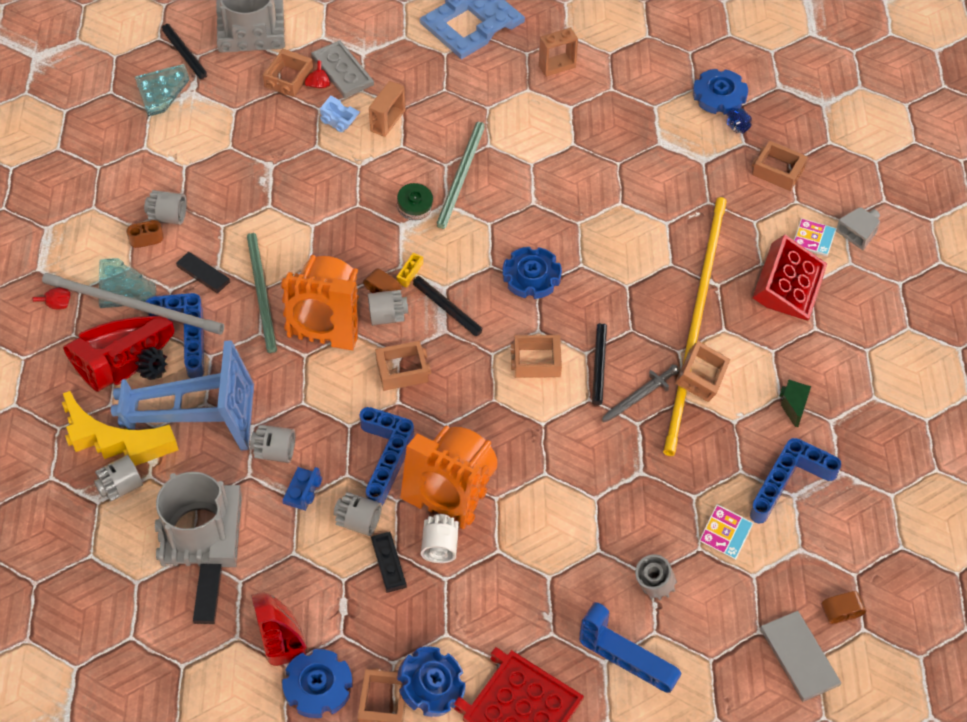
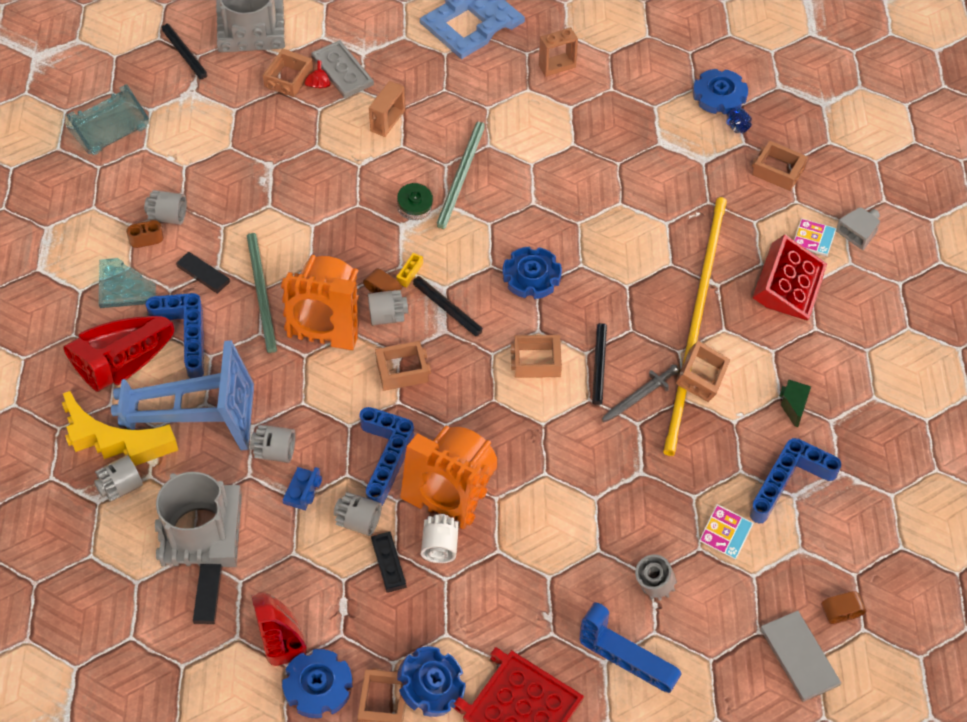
(55, 298): red piece -> none
(107, 121): none -> clear light blue windscreen
(151, 363): black gear -> none
(161, 88): clear light blue plate -> none
(208, 325): light grey piece -> none
(337, 115): light blue cylinder -> none

